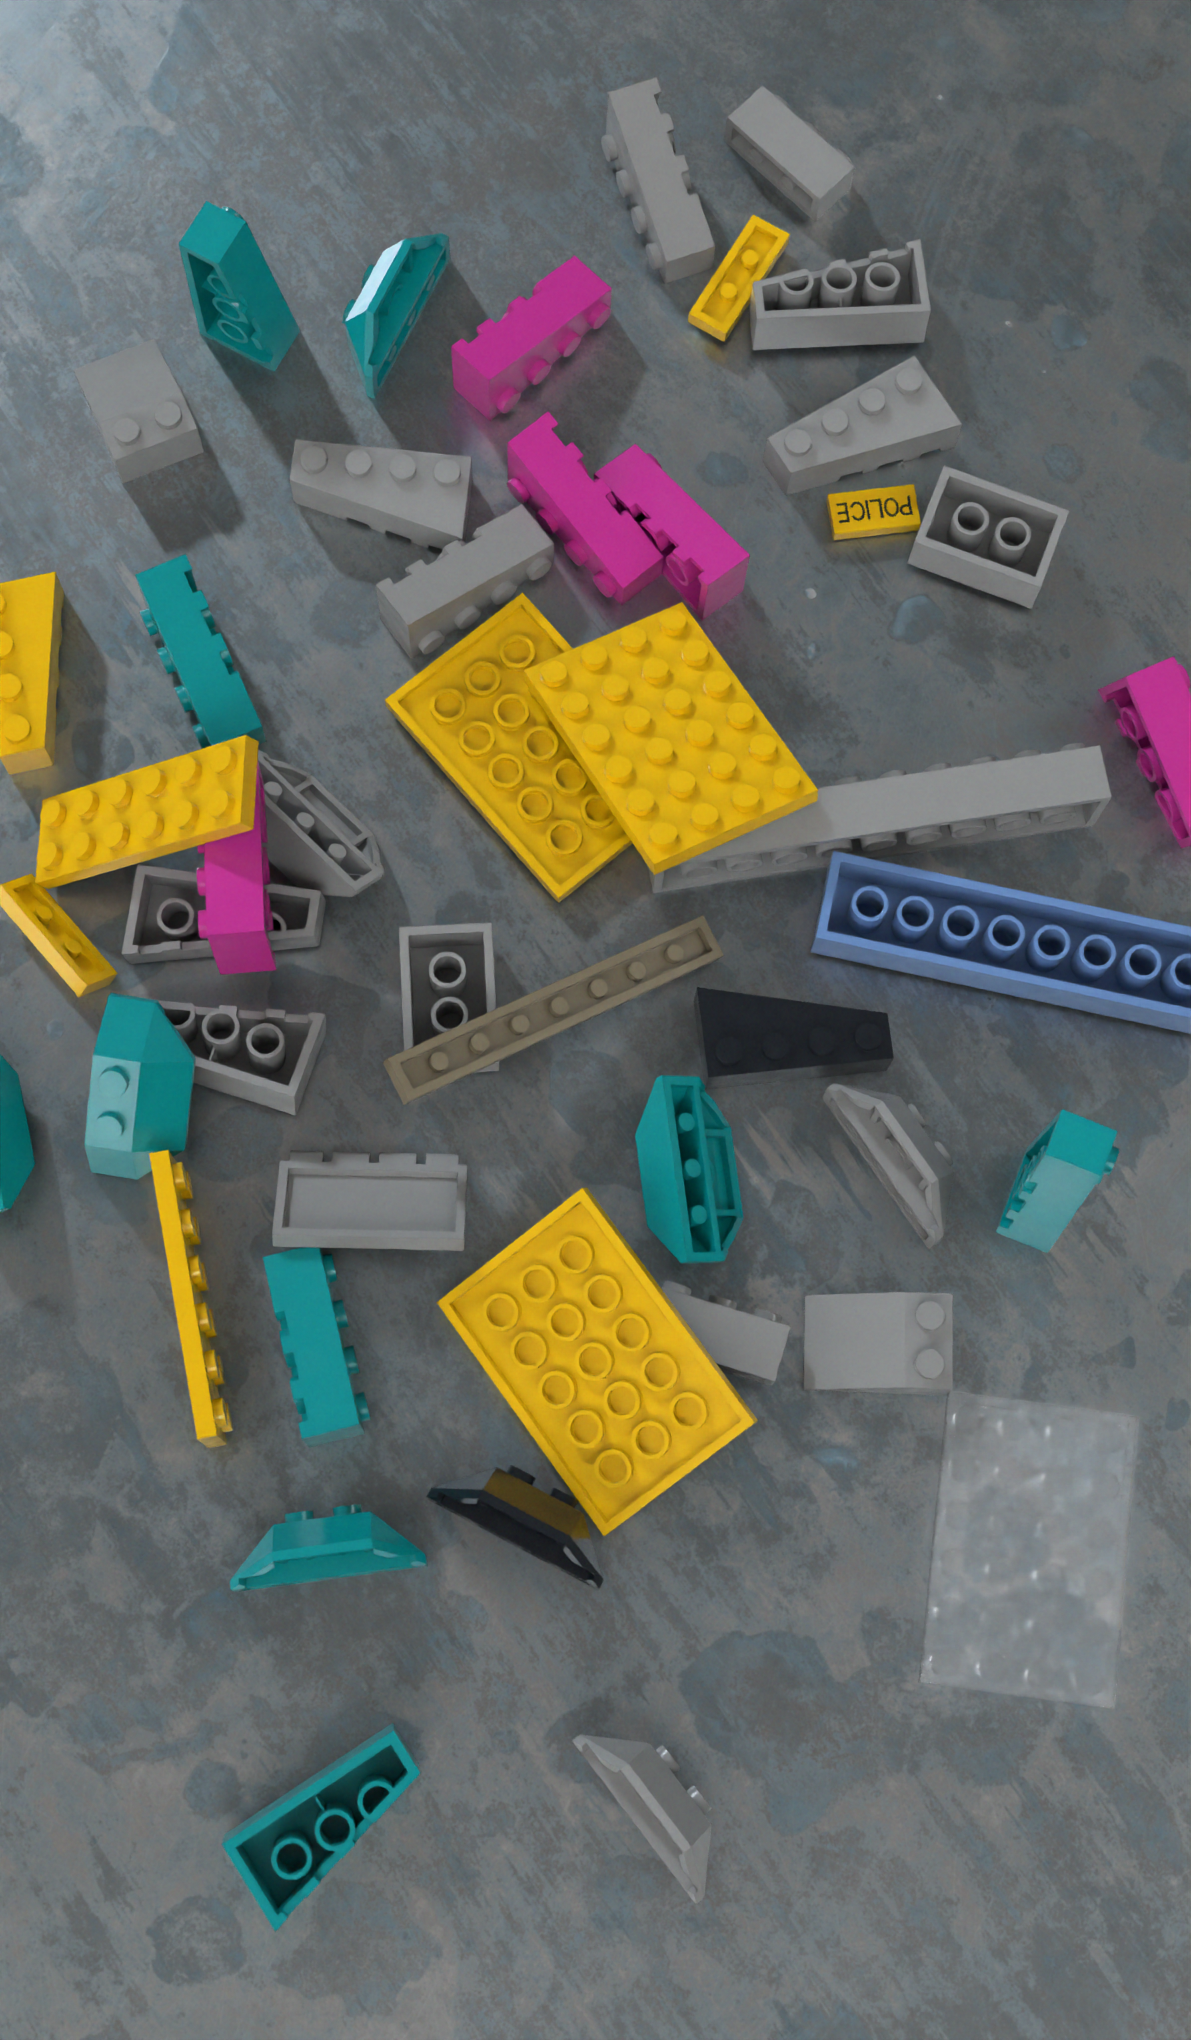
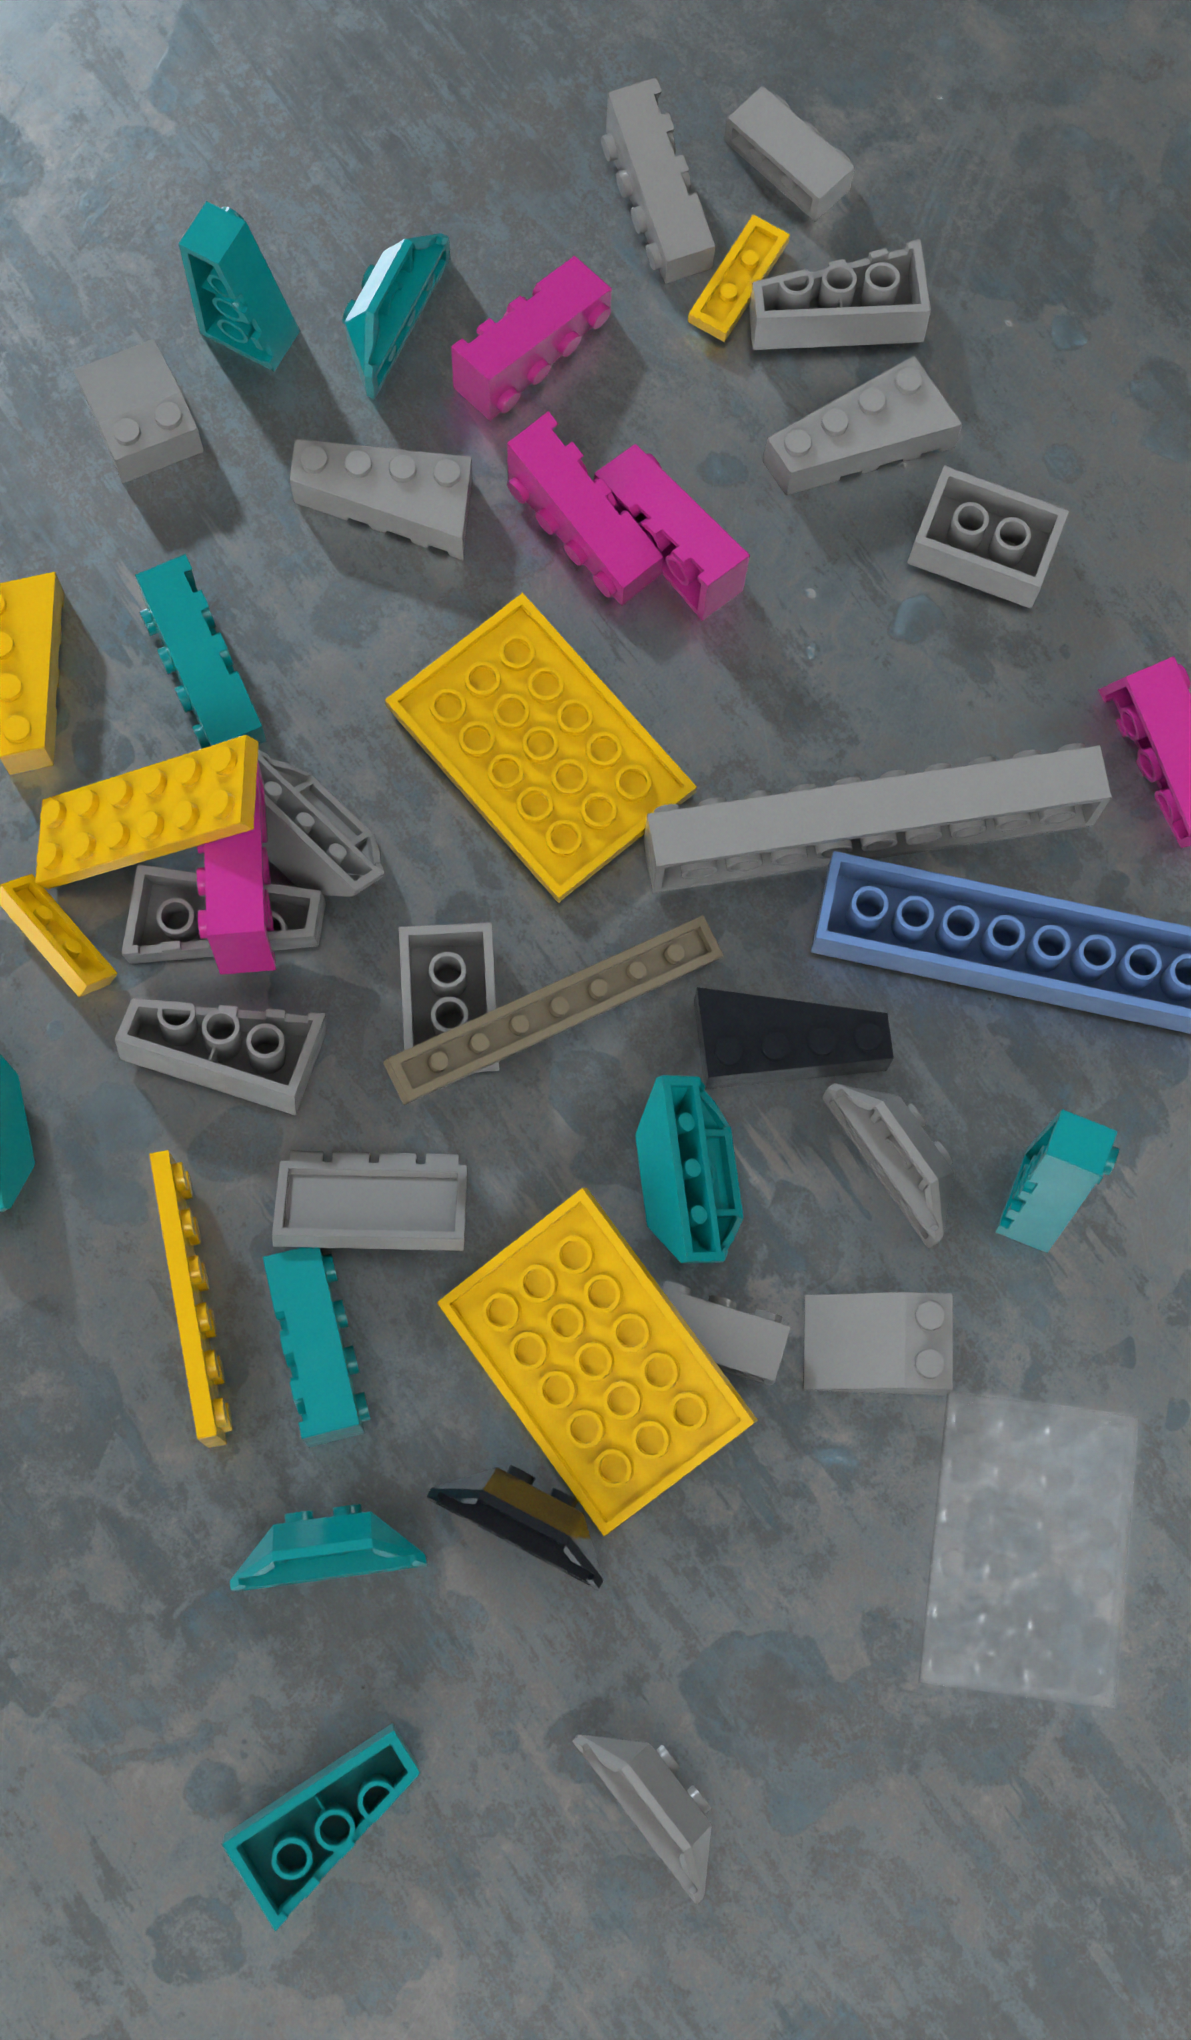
(137, 1088): teal wedge -> none
(464, 581): light grey wedge -> none
(670, 737): yellow plate -> none
(873, 512): yellow tile -> none

